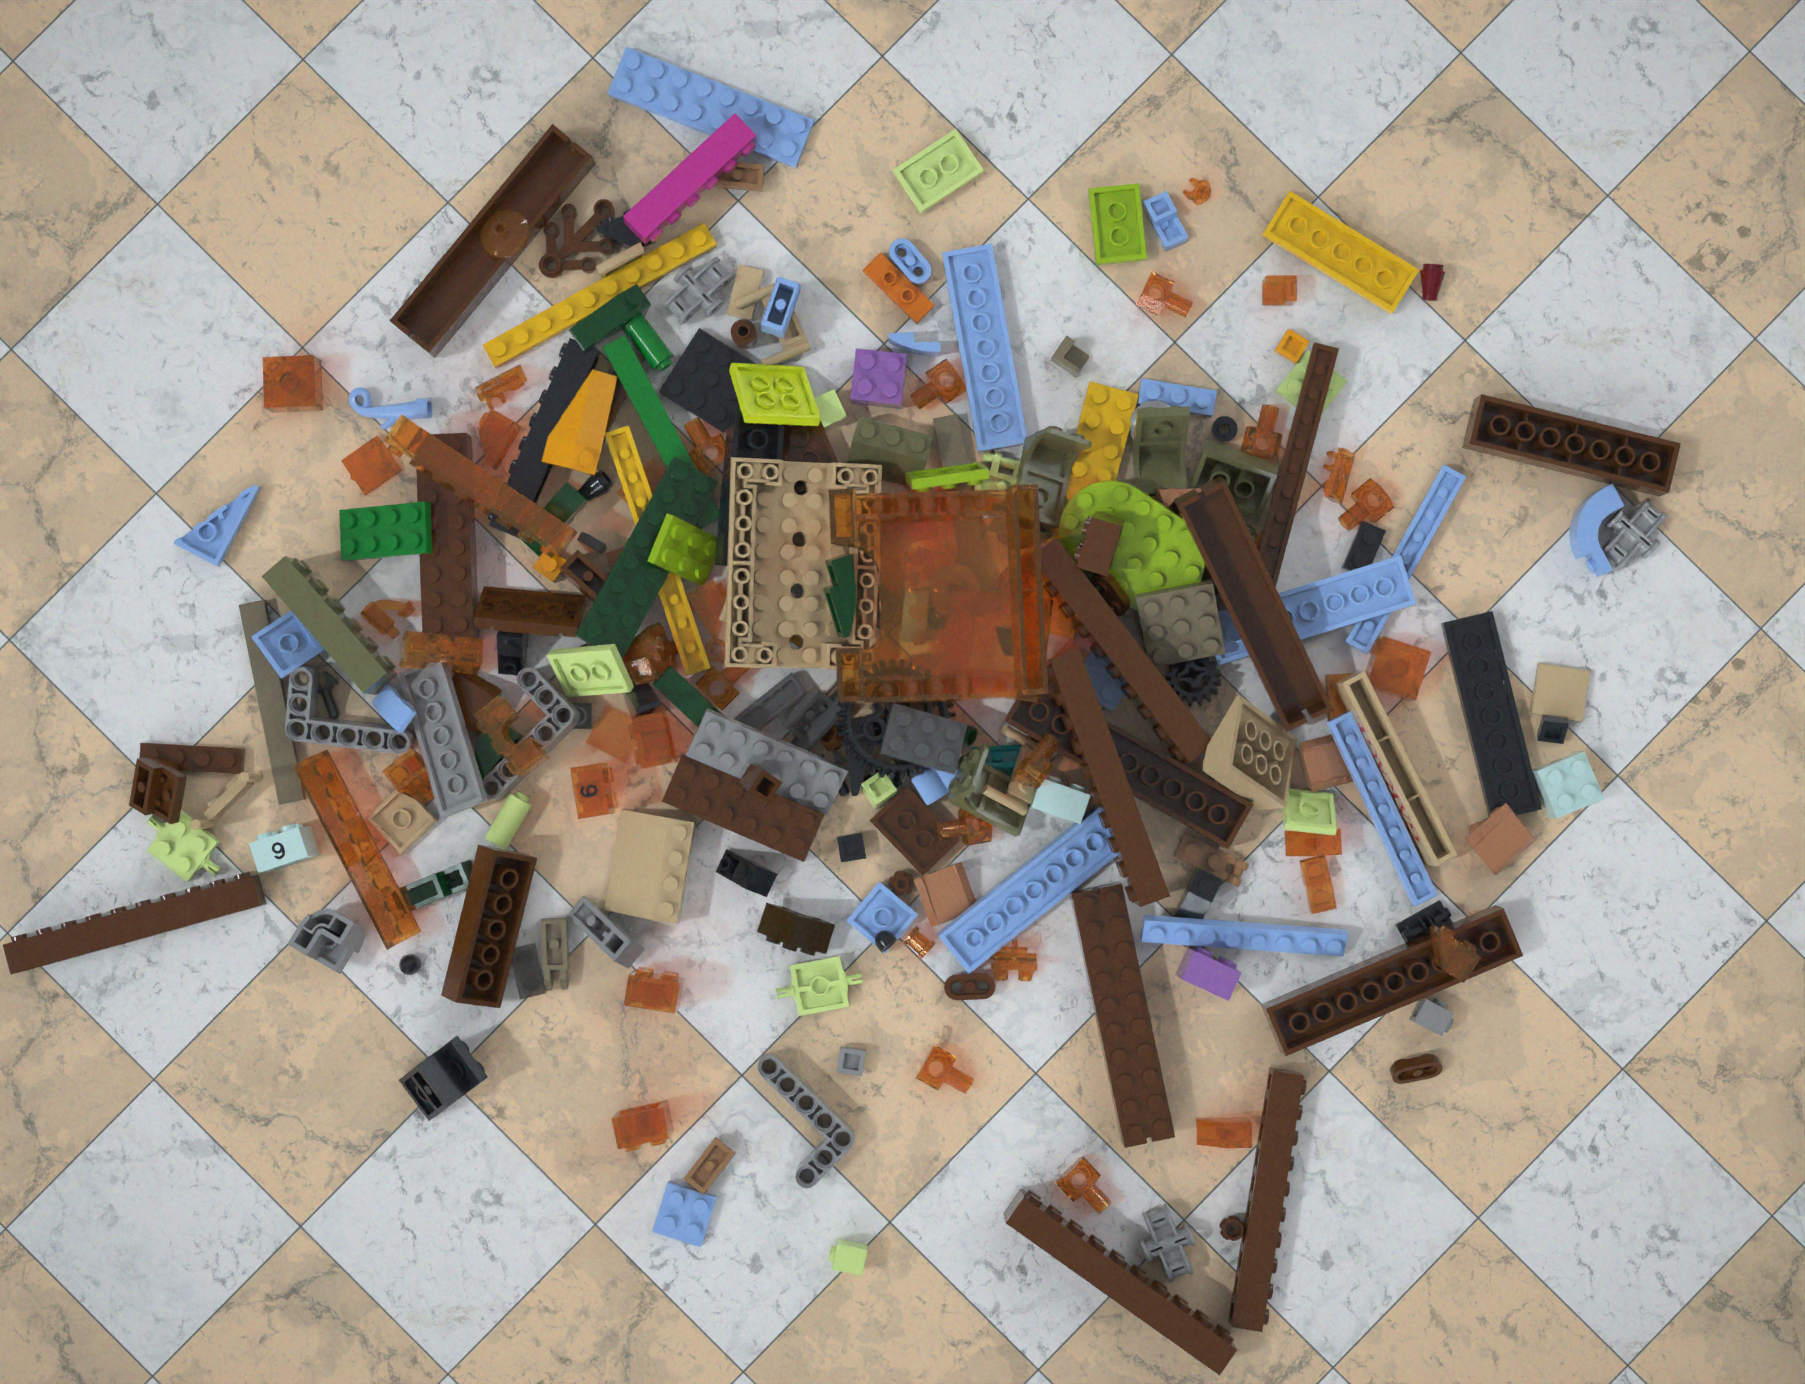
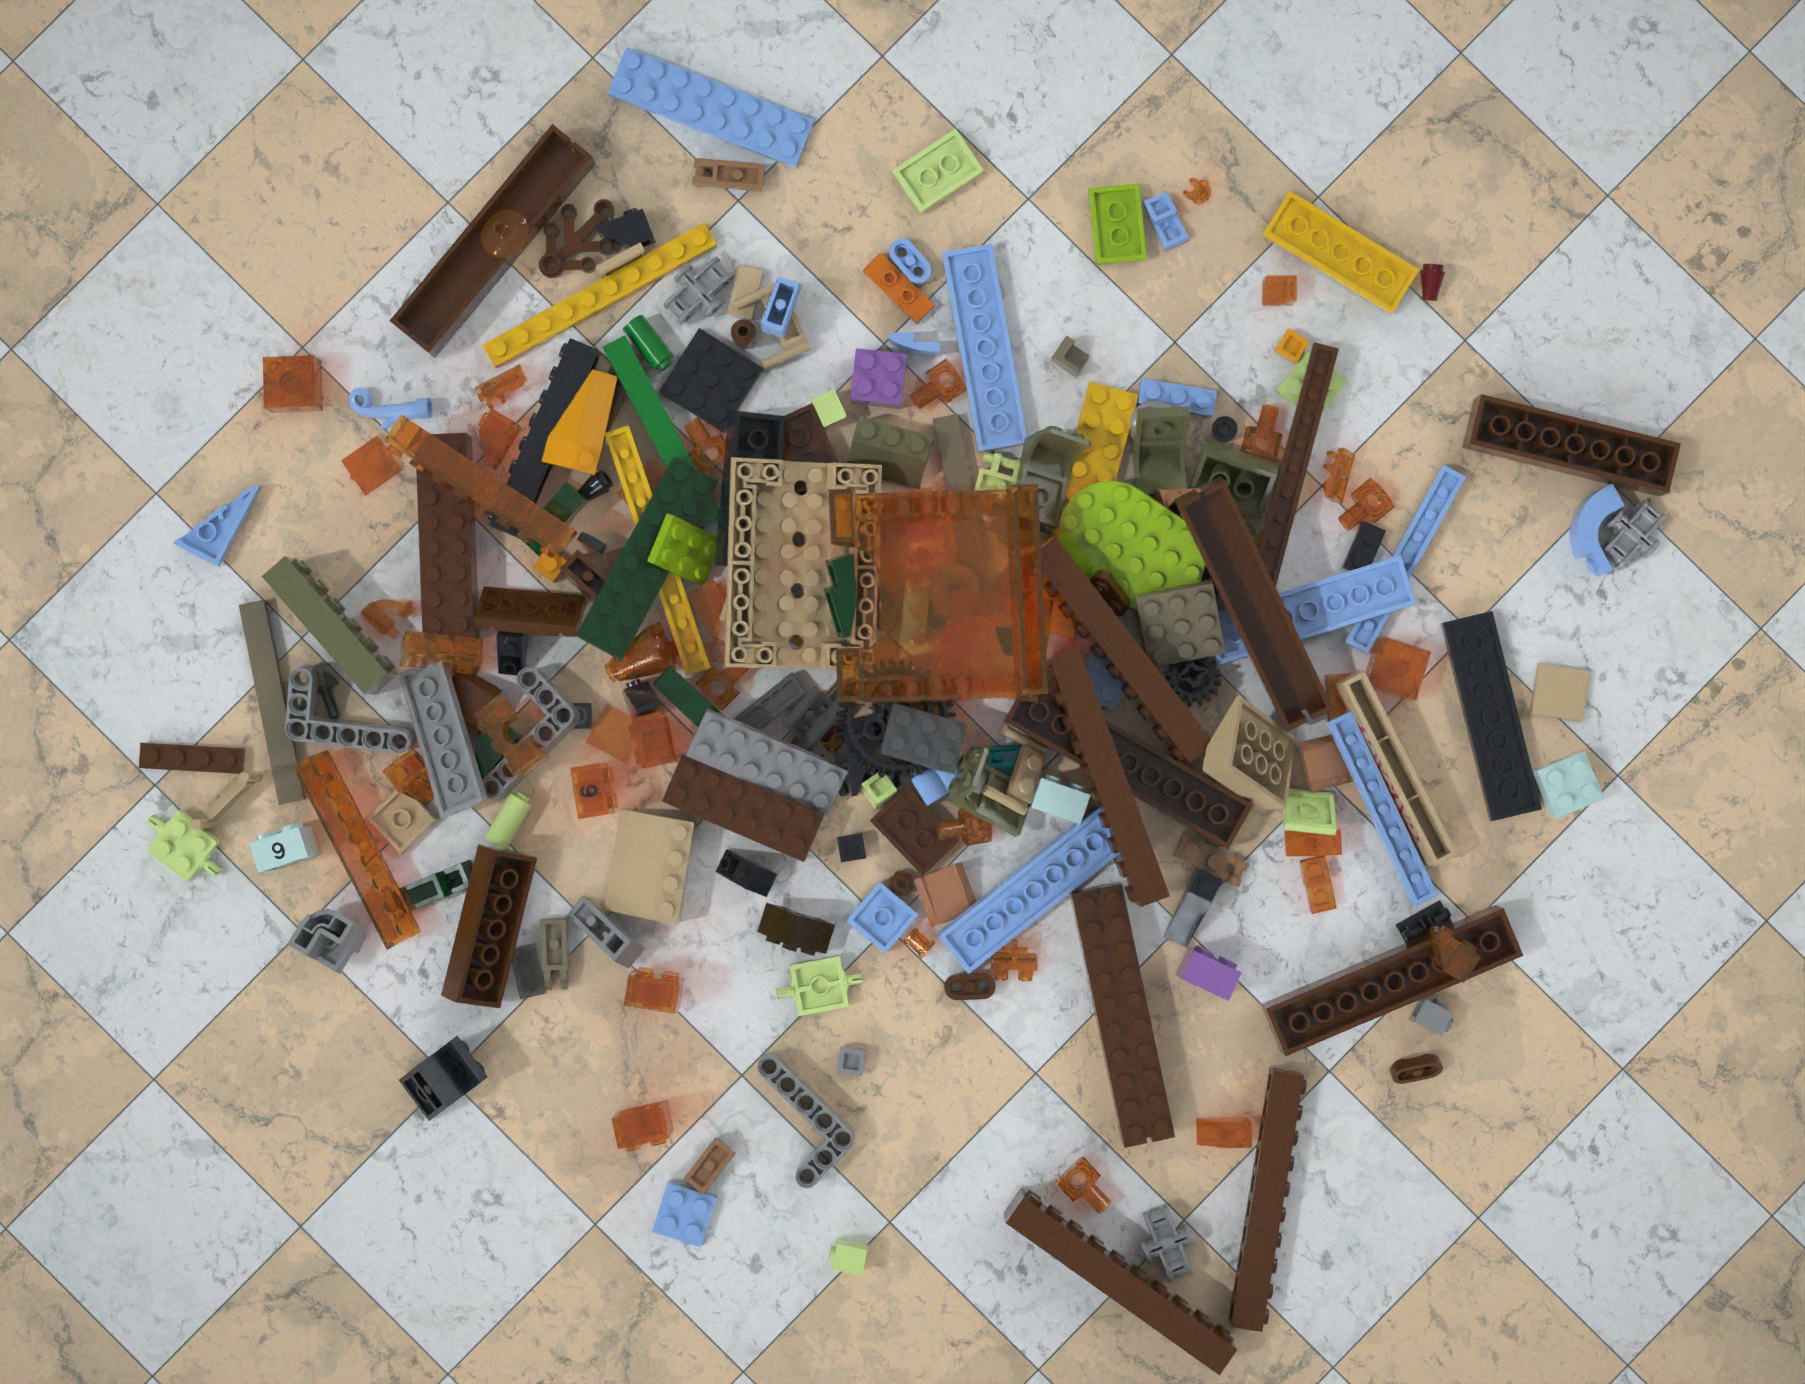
(134, 924): reddish brown brick -> none
(158, 788): reddish brown brick -> none
(287, 644): light blue plate -> none
(385, 531): green plate -> none
(394, 708): light blue slope -> none
(414, 968): black hinge -> none
(590, 670): yellowish green plate -> none
(610, 317): dark green slope -> none
(642, 669): clear orange tile -> none
(690, 179): dark pink brick -> none
(759, 783): reddish brown brick -> none
(774, 394): neon yellow plate -> none
(884, 940): black hinge -> none
(947, 476): lime plate -> none
(948, 1075): clear orange piece -> none
(970, 735): dark green hinge -> none
(1036, 765): clear orange piece -> none
(1100, 543): reddish brown brick -> none
(1168, 298): clear orange piece -> none
(1235, 1234): reddish brown plate -> none
(1243, 935): light blue plate -> none
(1499, 838): nougat slope -> none
(1552, 729): black plate -> none

